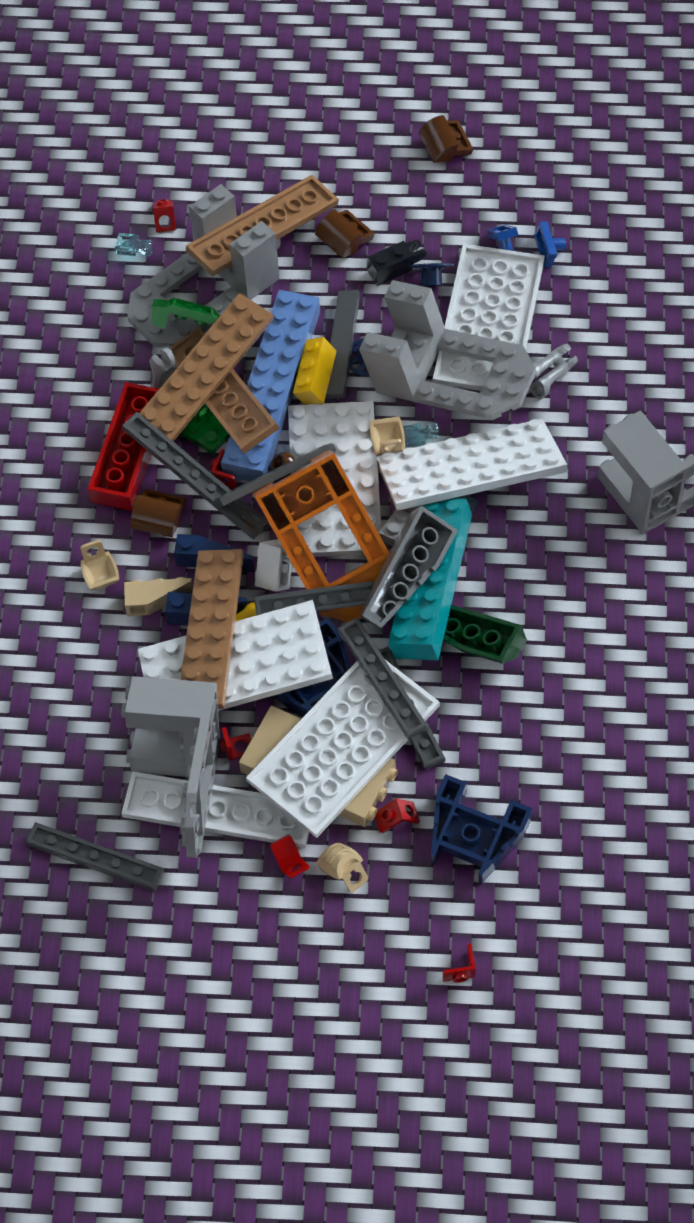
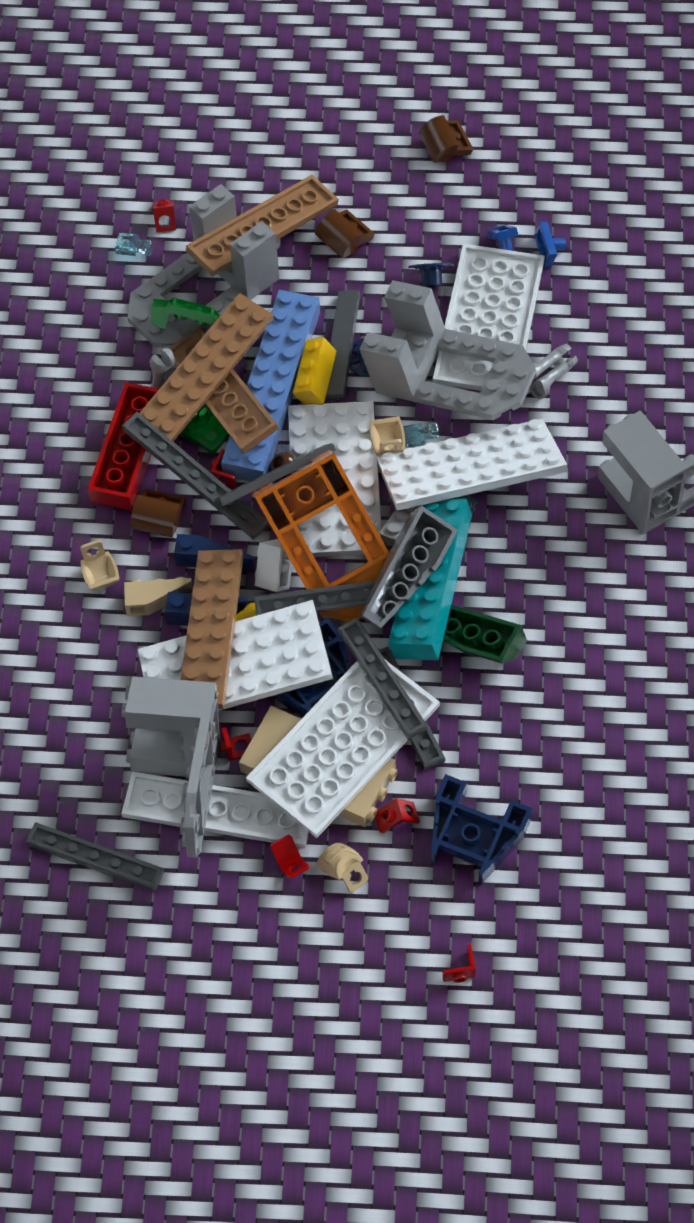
(394, 261): black hinge -> none

